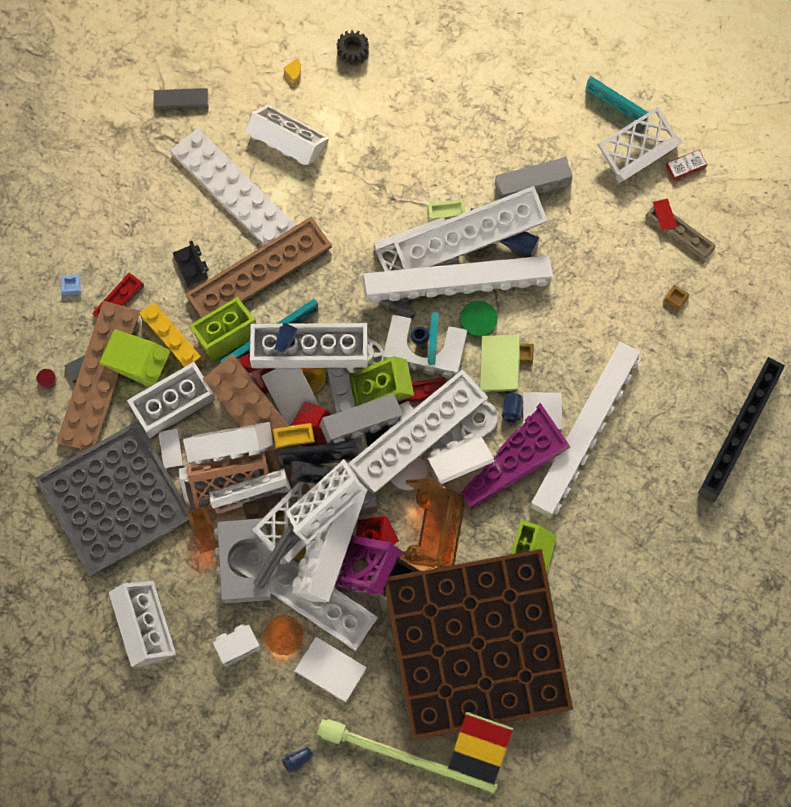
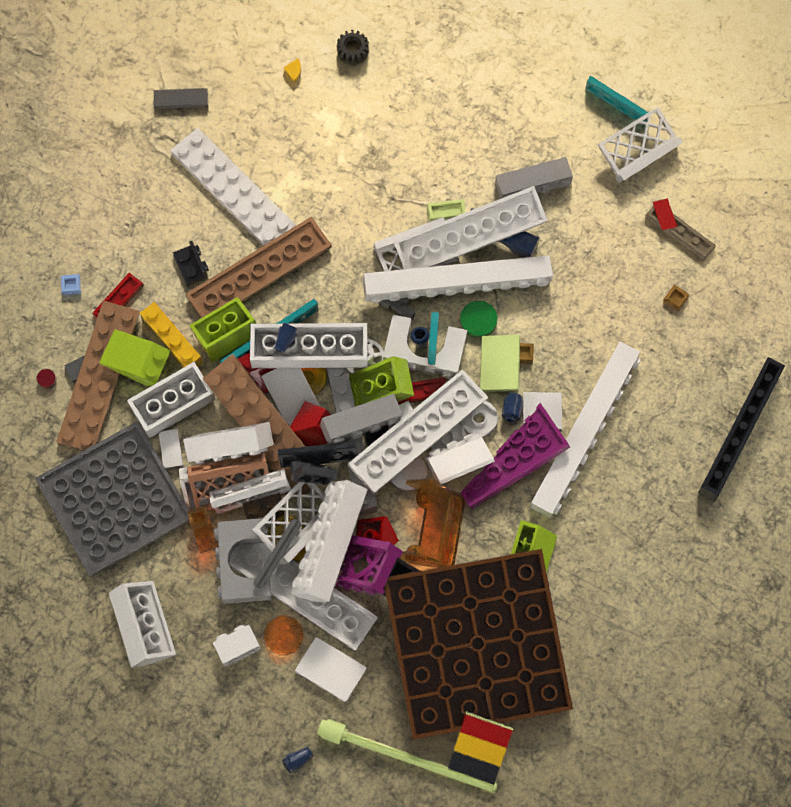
(286, 134): white slope -> none
(293, 436): yellow tile -> none
(325, 511): white fence -> none
(686, 164): tile -> none

